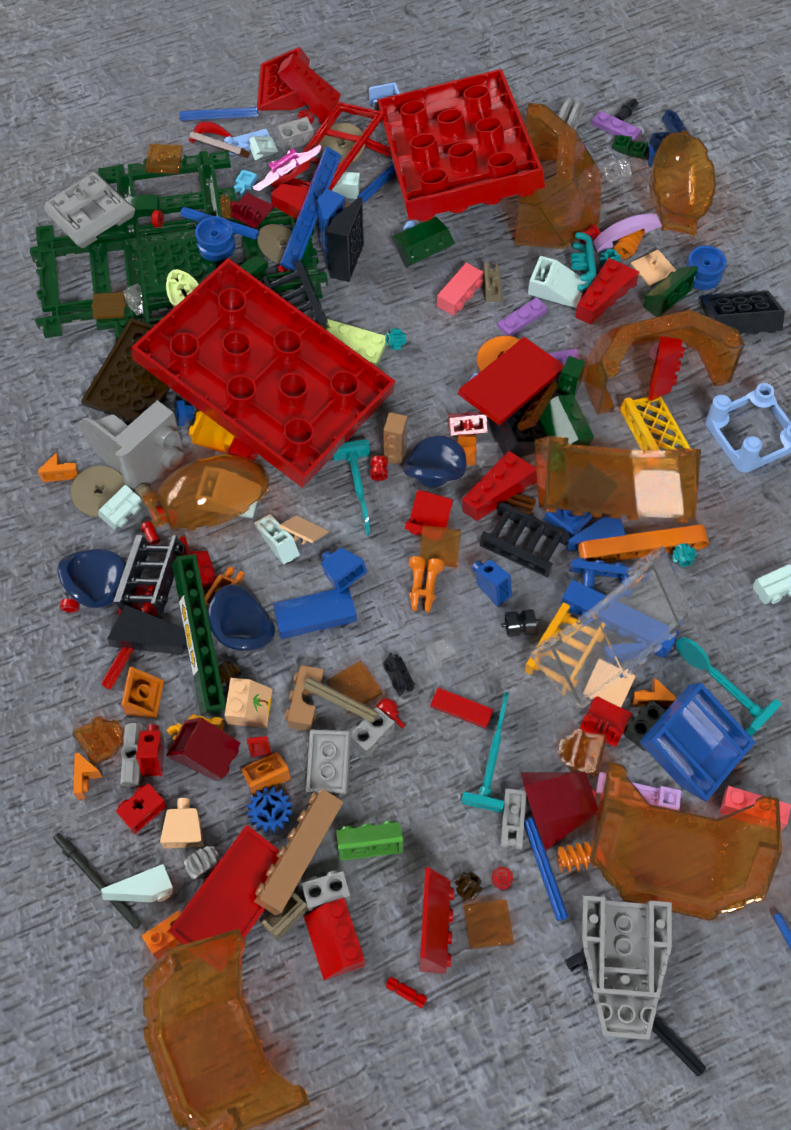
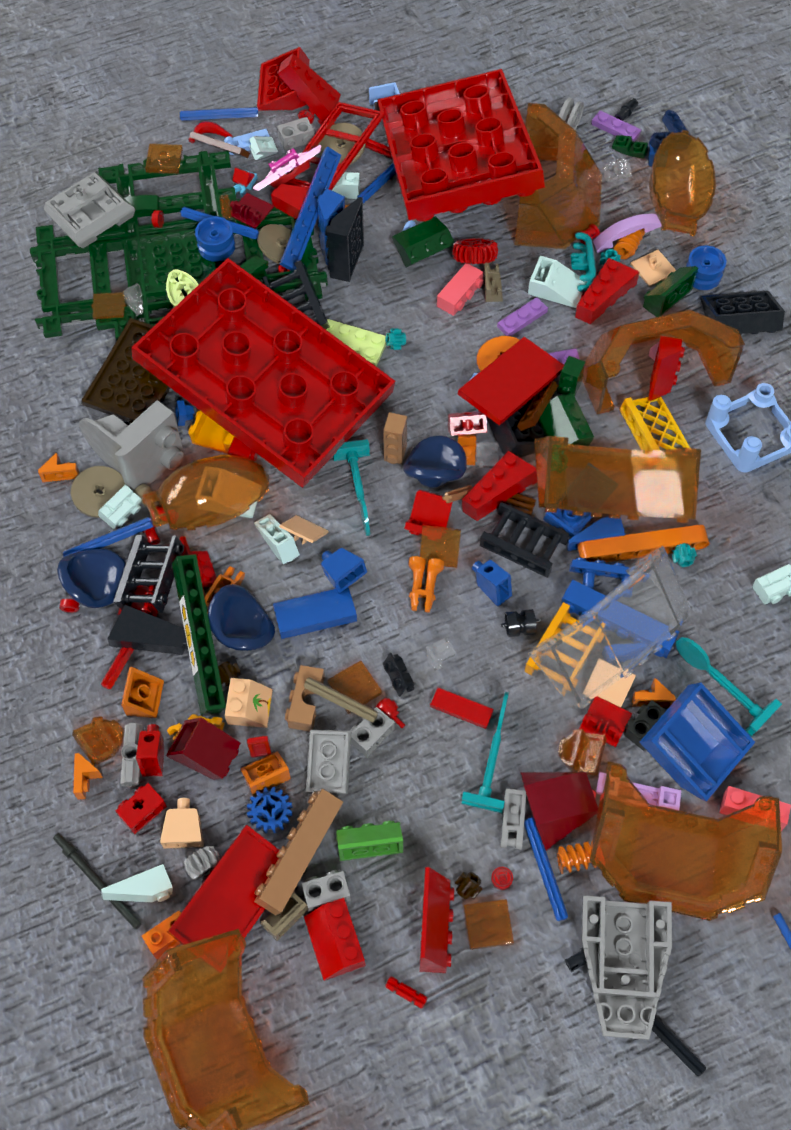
(113, 536): none -> blue axle
(242, 177): none -> red slope
(378, 466): red wheel -> none
(456, 494): none -> medium nougat axle
(475, 251): none -> red gear

